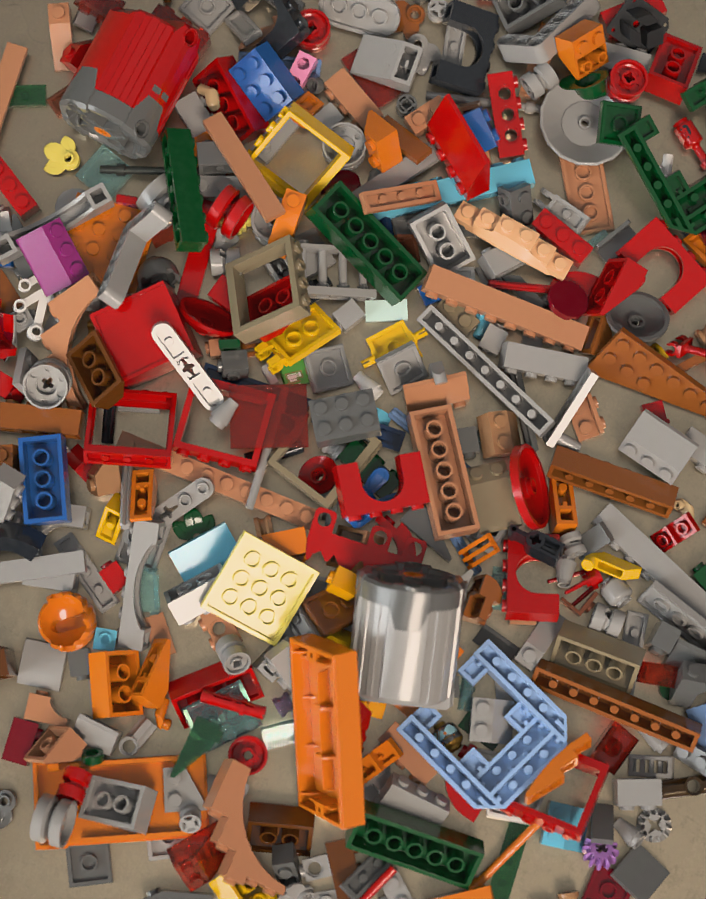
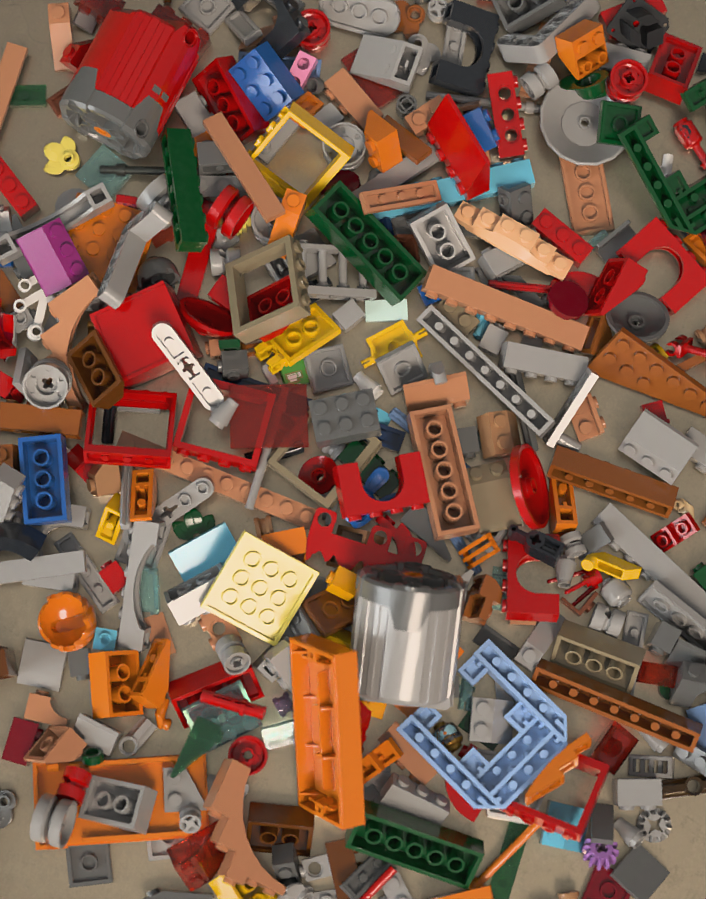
(211, 96): tan arm -> none
(564, 211): light grey hinge -> none

